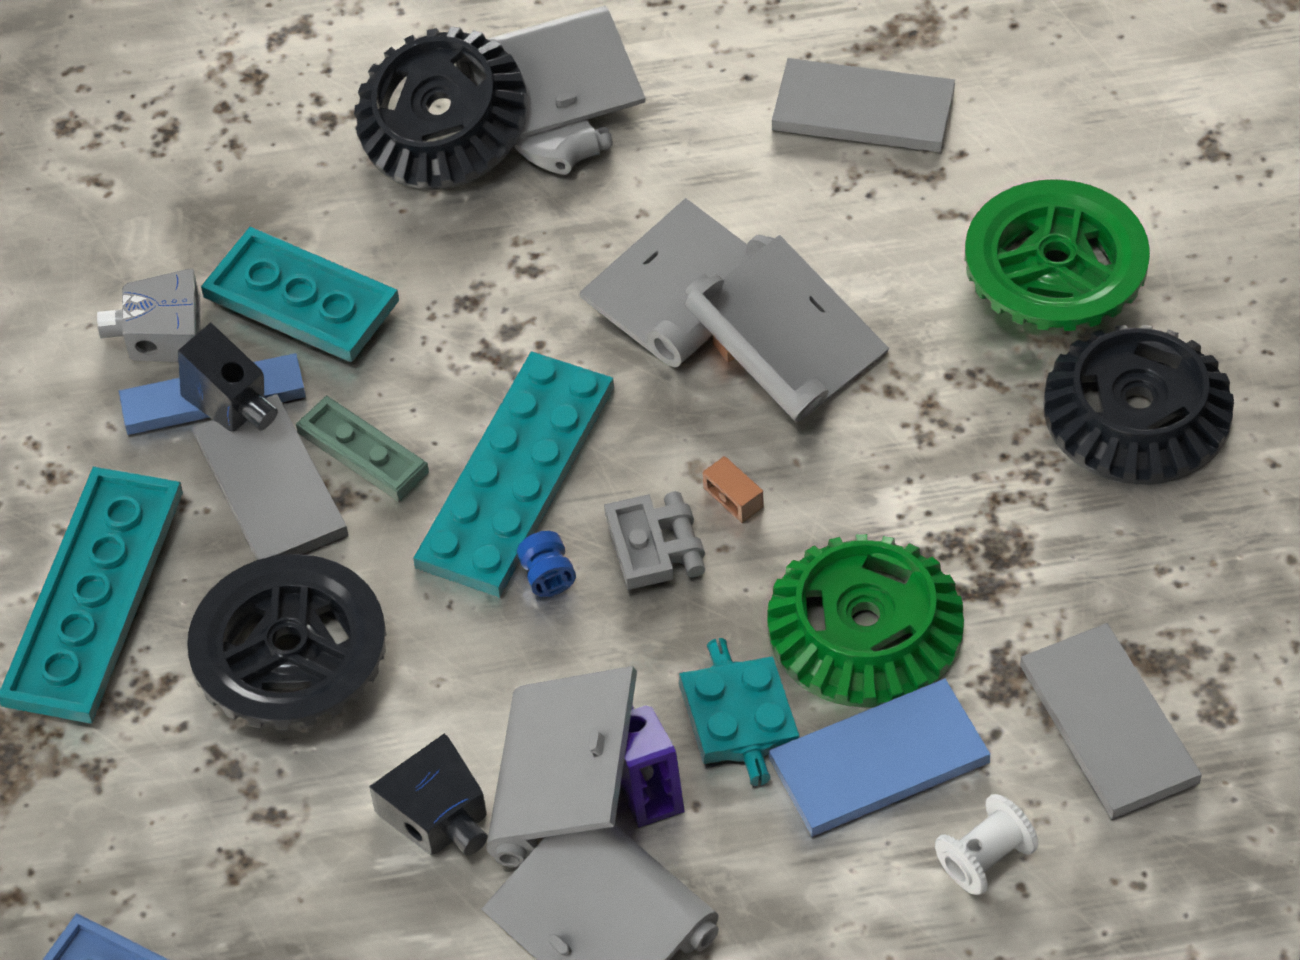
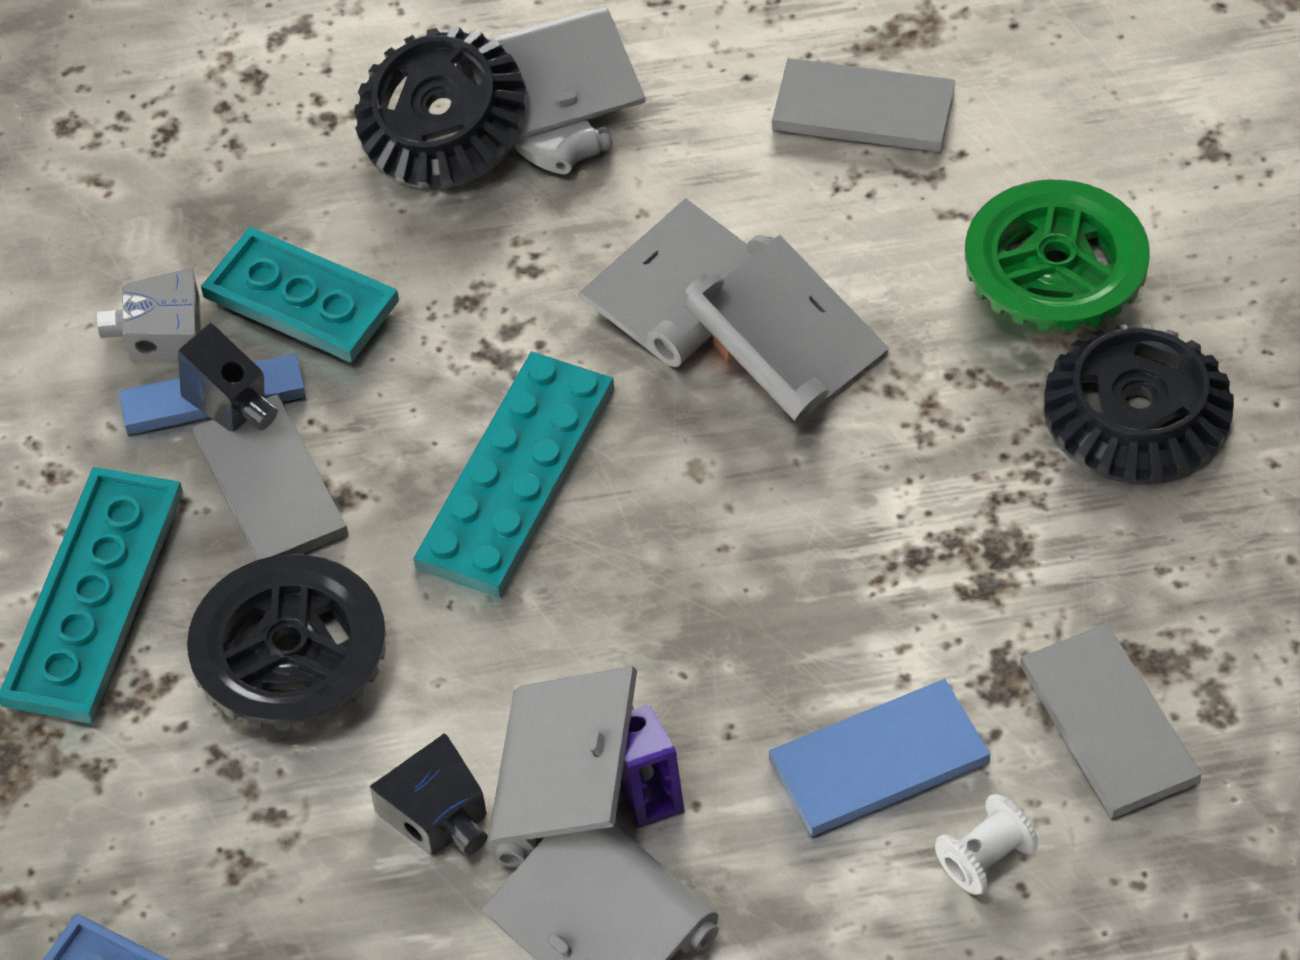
(362, 448): sand green tile -> none
(545, 560): blue wheel -> none
(640, 543): light grey plate -> none
(733, 489): nougat piece -> none
(737, 710): teal plate -> none
(844, 658): green gear -> none

